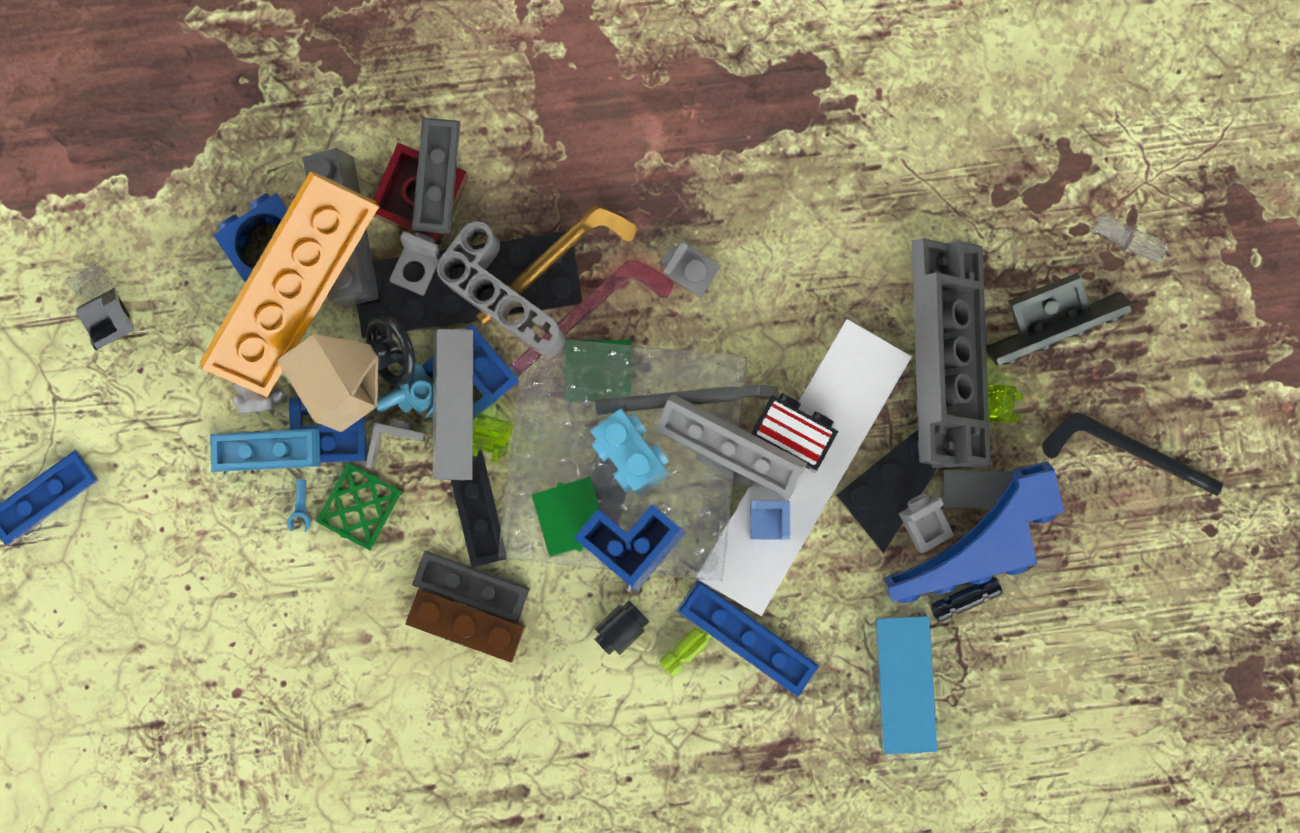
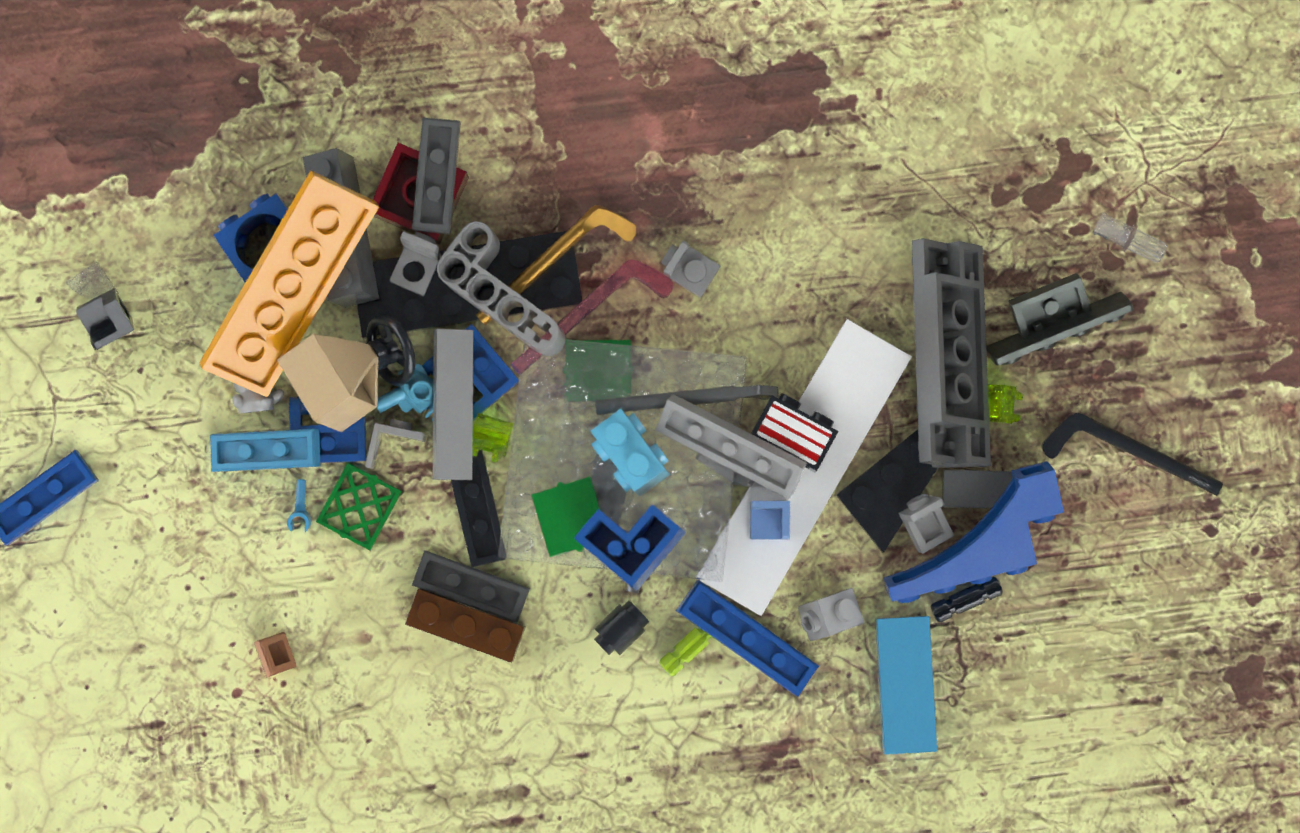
(275, 654): none -> nougat slope
(830, 614): none -> light grey bracket

